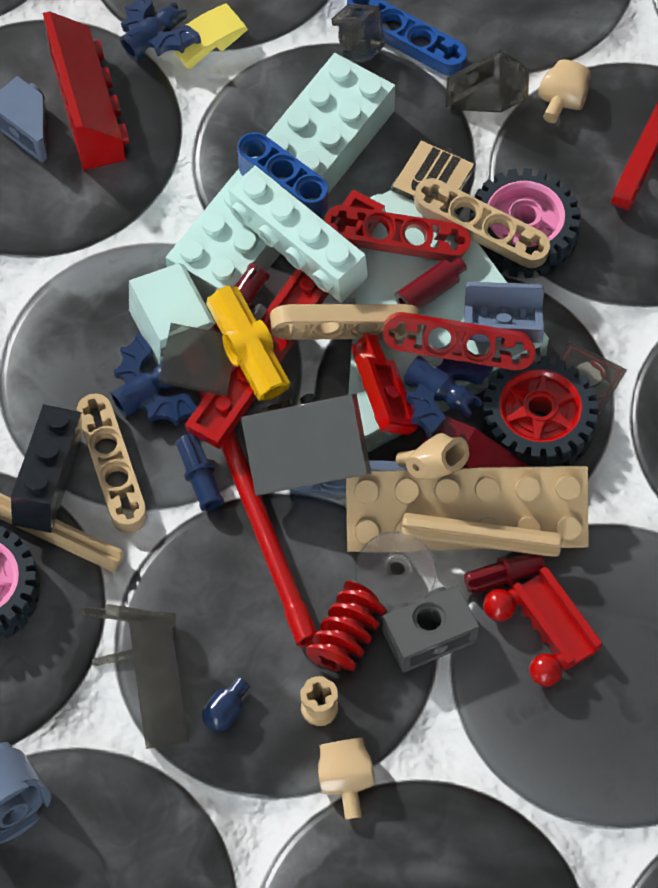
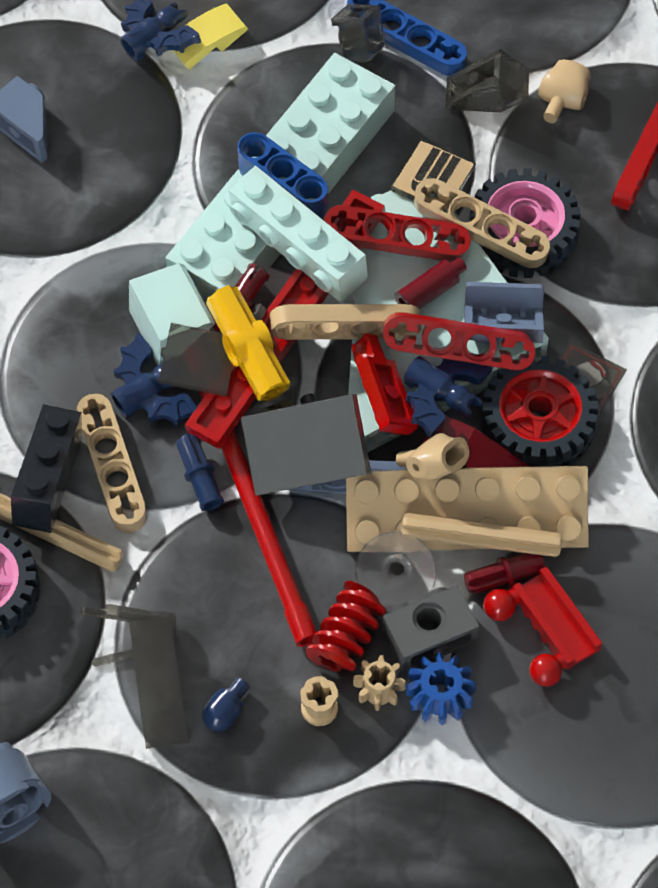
(86, 92): red slope -> none
(345, 771): tan piece -> none
(380, 672): none -> tan gear
(426, 694): none -> blue gear

